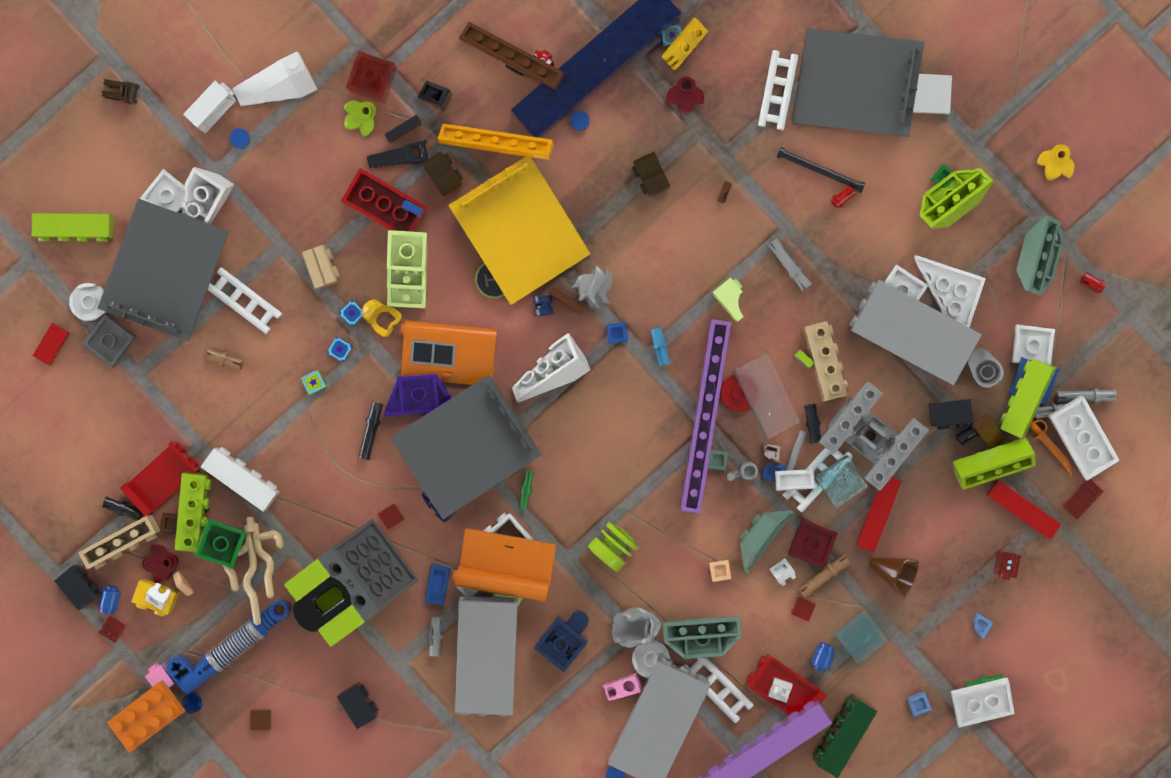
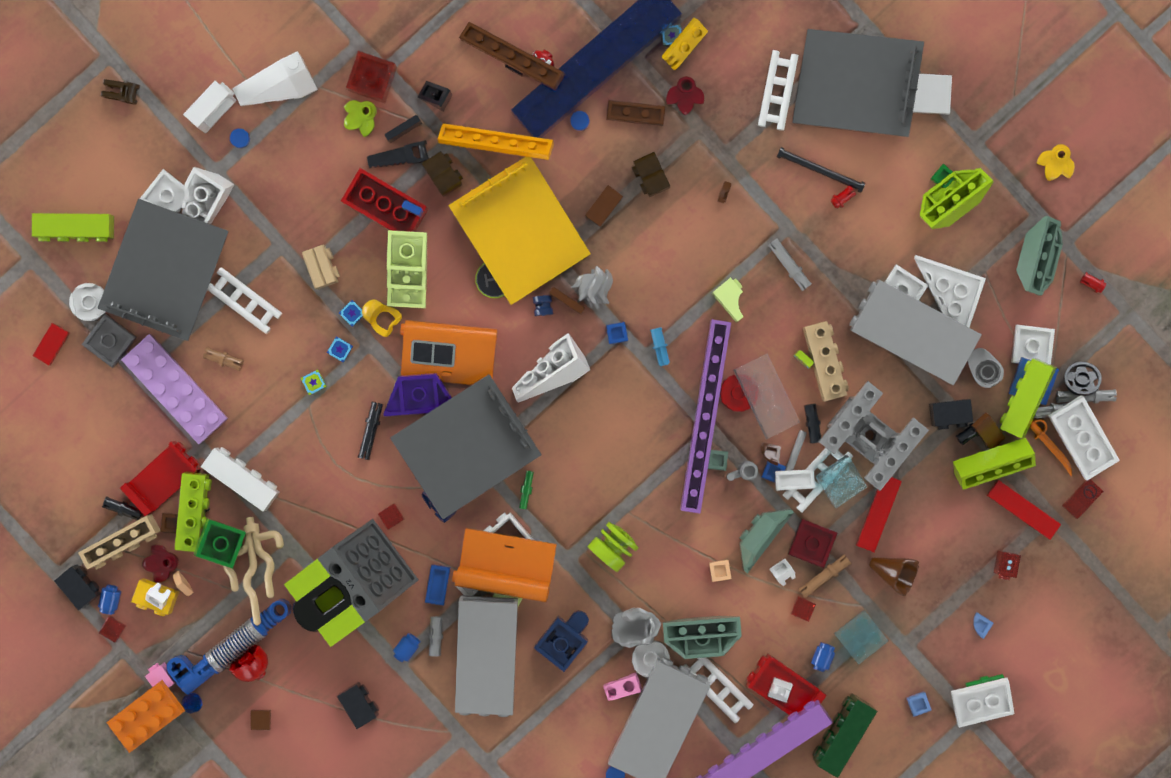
(174, 389): none -> lavender plate
(250, 665): none -> red cylinder
(406, 647): none -> blue brick
(604, 206): none -> reddish brown tile
(635, 112): none -> reddish brown tile
(1082, 379): none -> wheel

